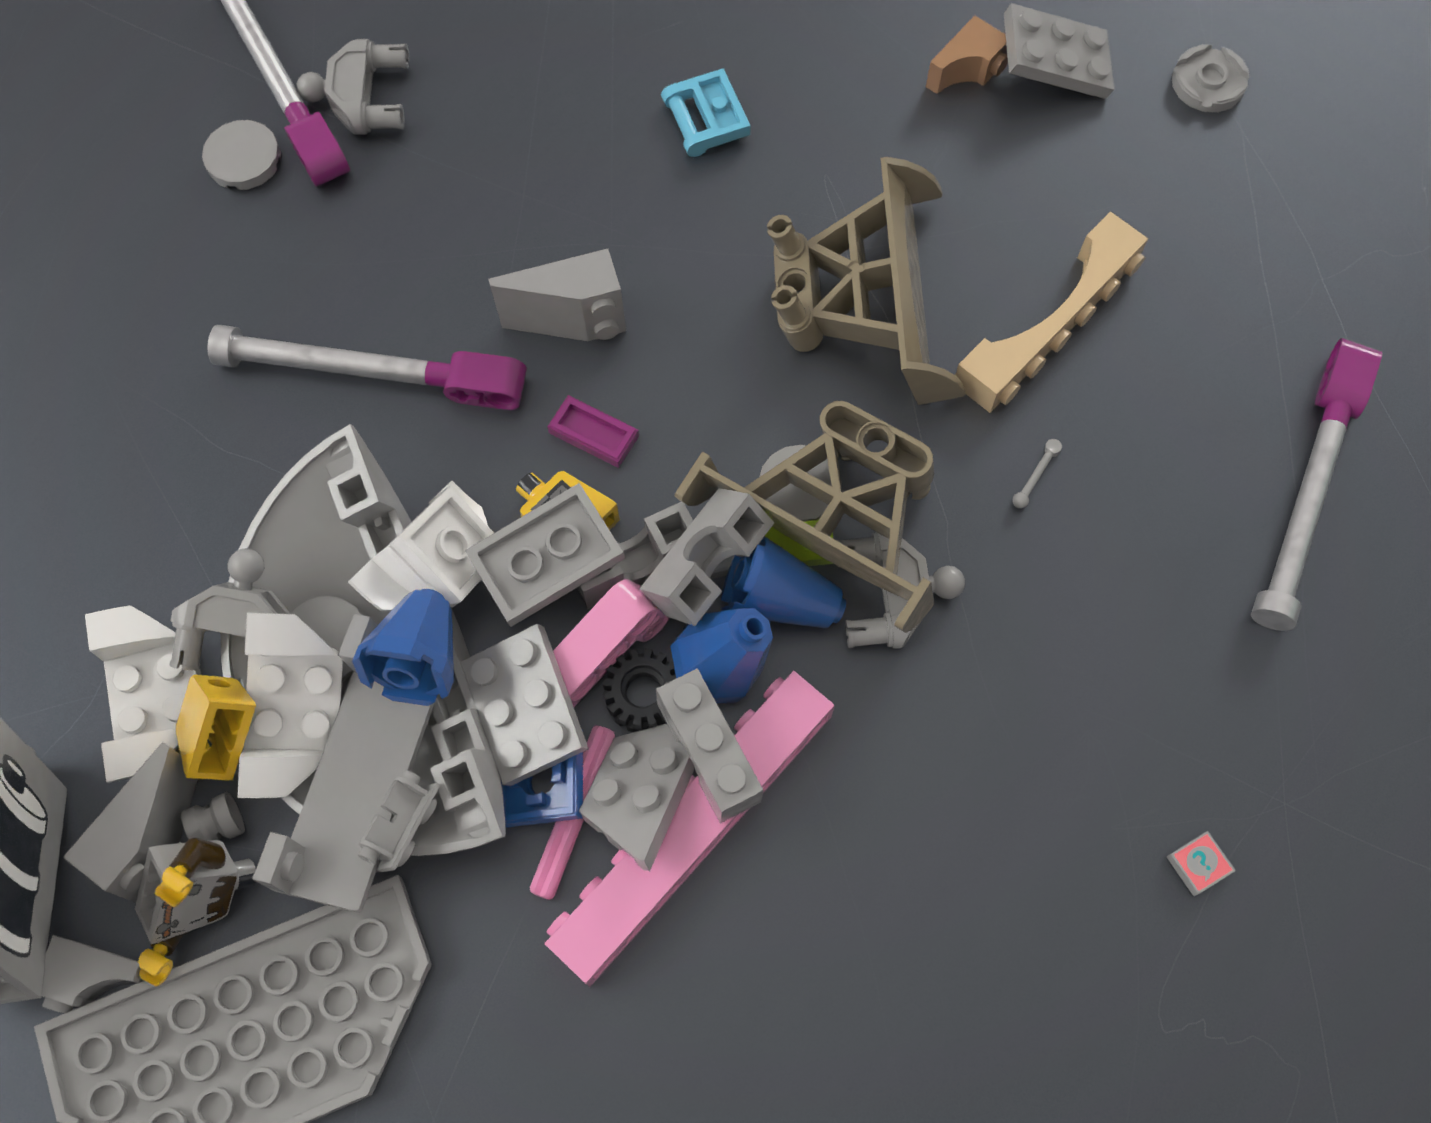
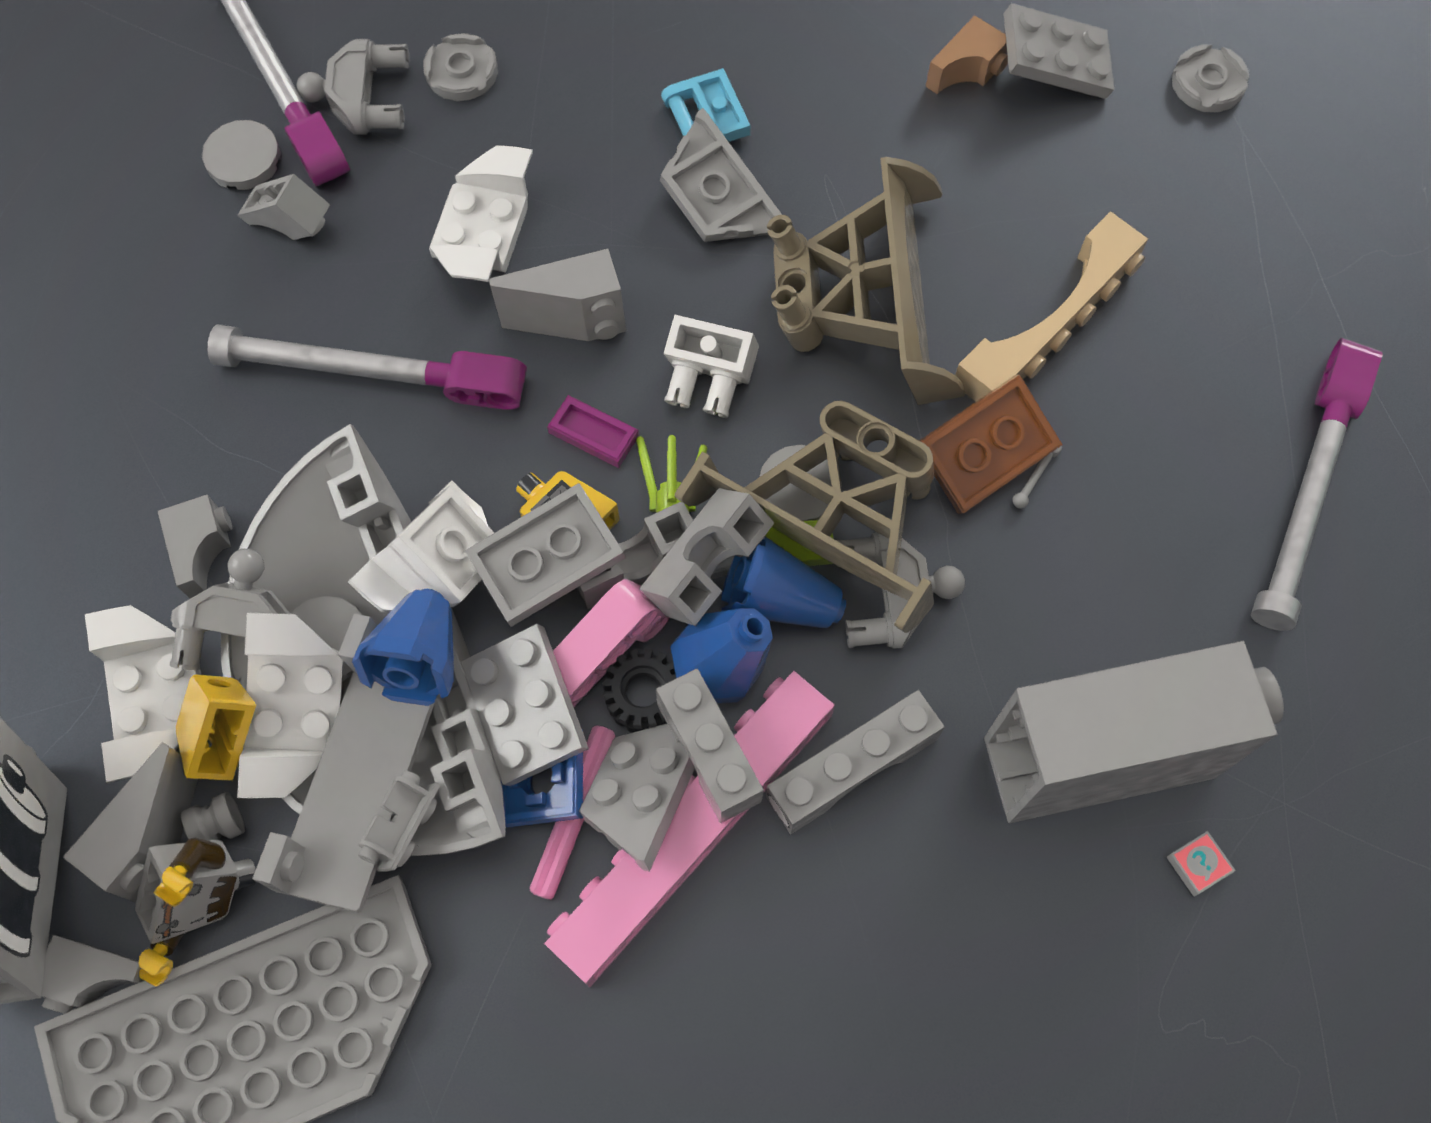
(194, 537): none -> light grey arch
(286, 207): none -> light grey arch
(460, 67): none -> light grey tile
(483, 214): none -> white piece
(666, 495): none -> lime plant
(708, 349): none -> white brick
(716, 185): none -> light grey wing
(853, 759): none -> light grey arch
(990, 444): none -> dark orange tile
(1130, 730): none -> light grey brick

